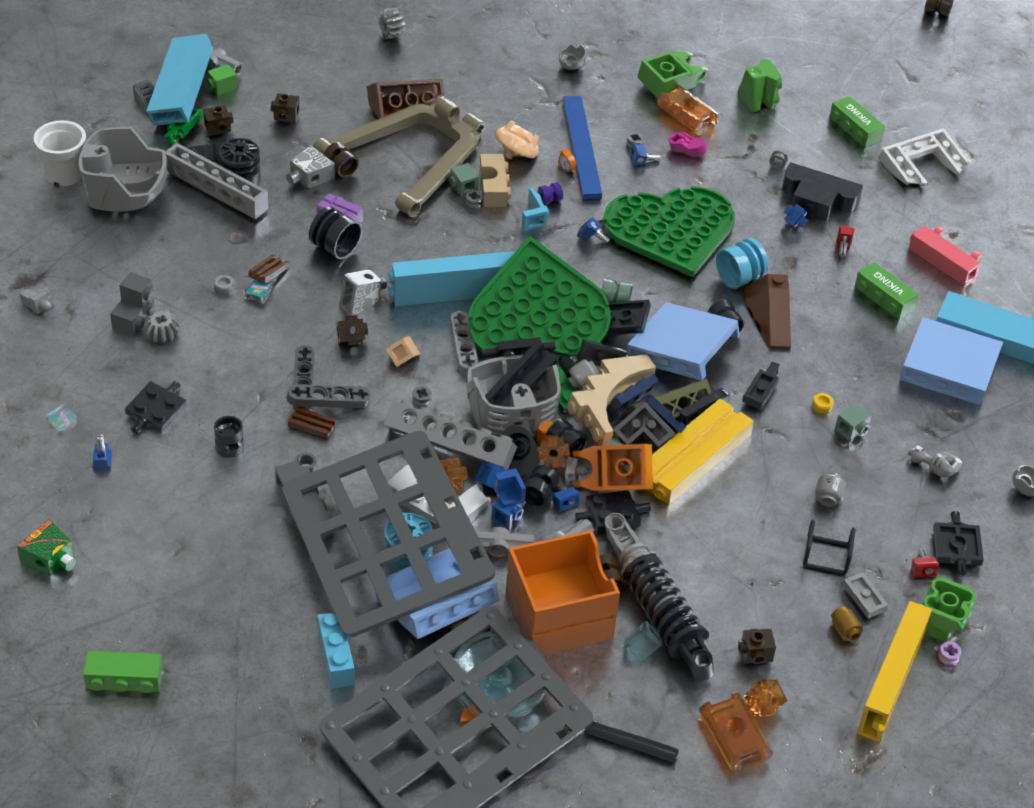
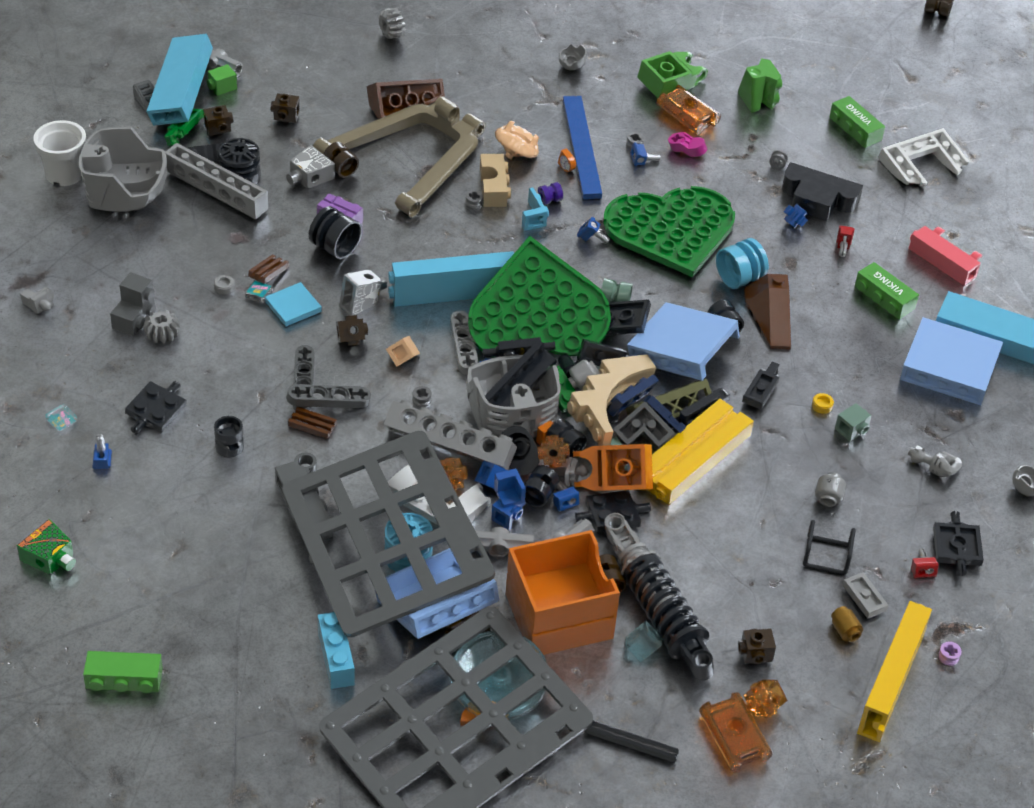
(293, 304): none -> medium azure tile
(463, 179): sand green brick -> none
(950, 608): bright green piece -> none

